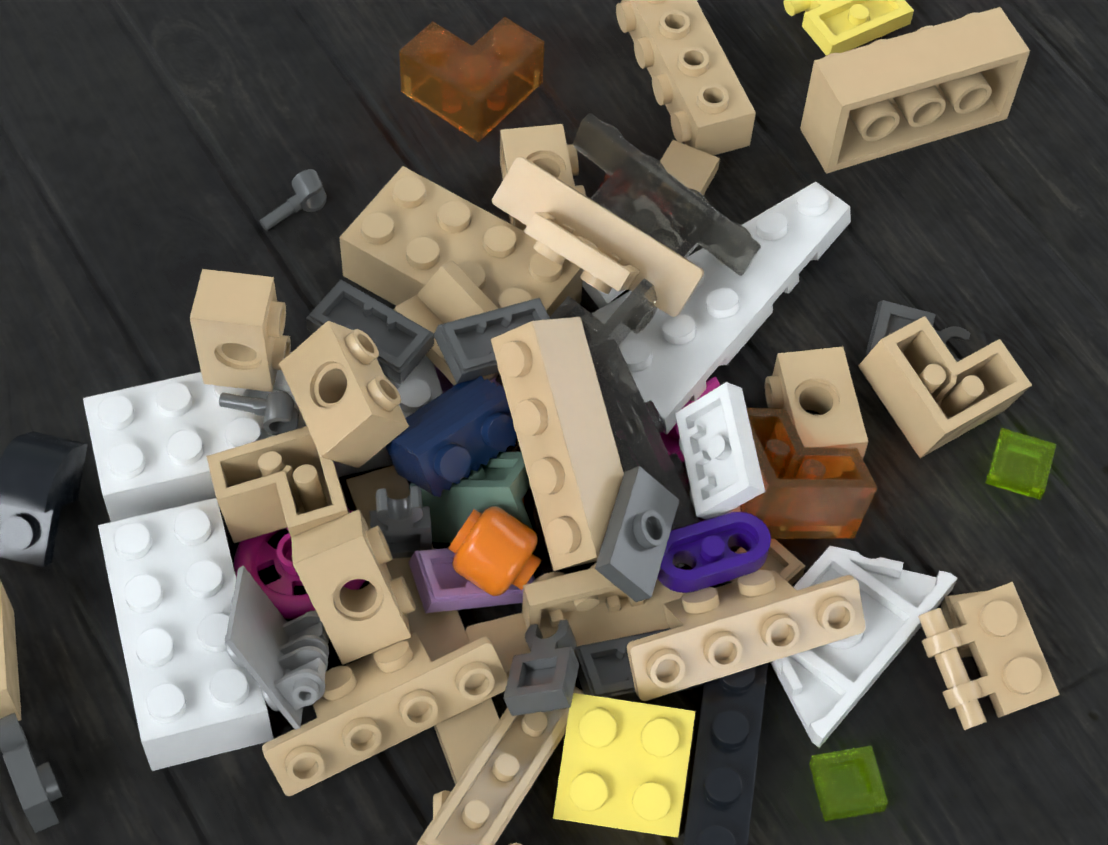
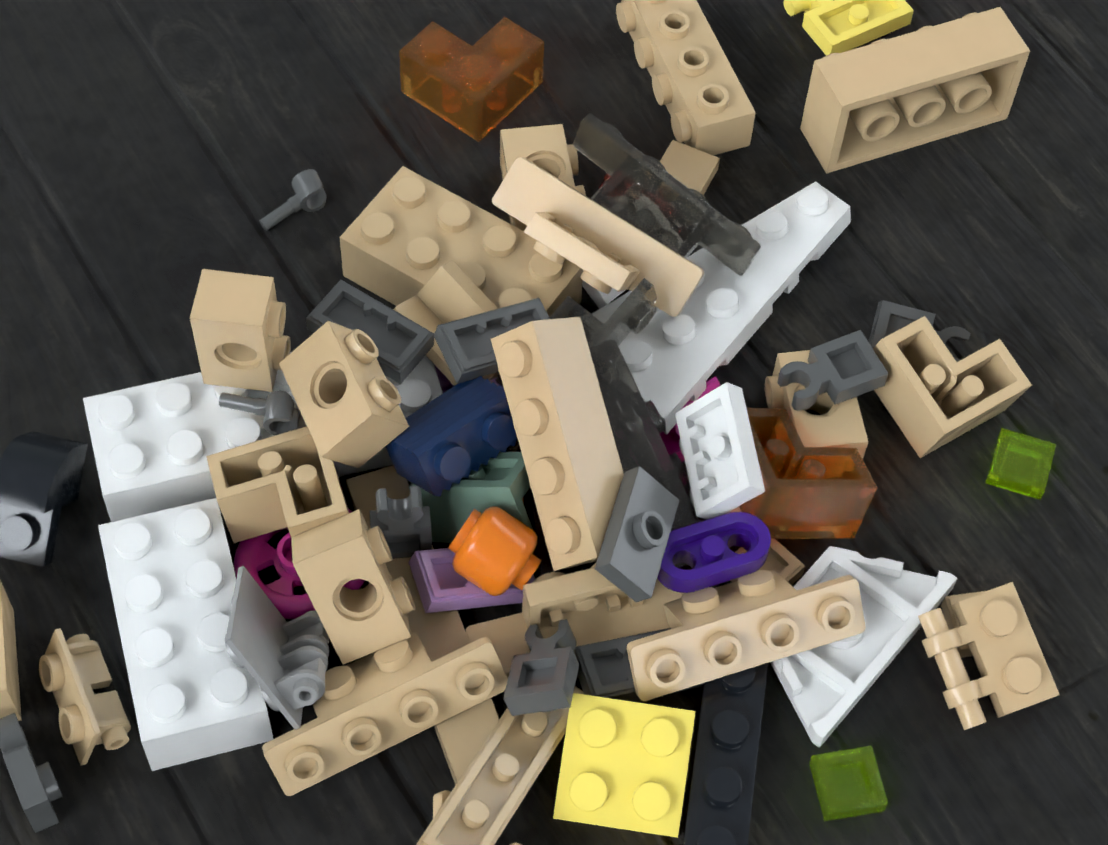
(85, 718): none -> tan hinge
(839, 367): none -> dark grey plate

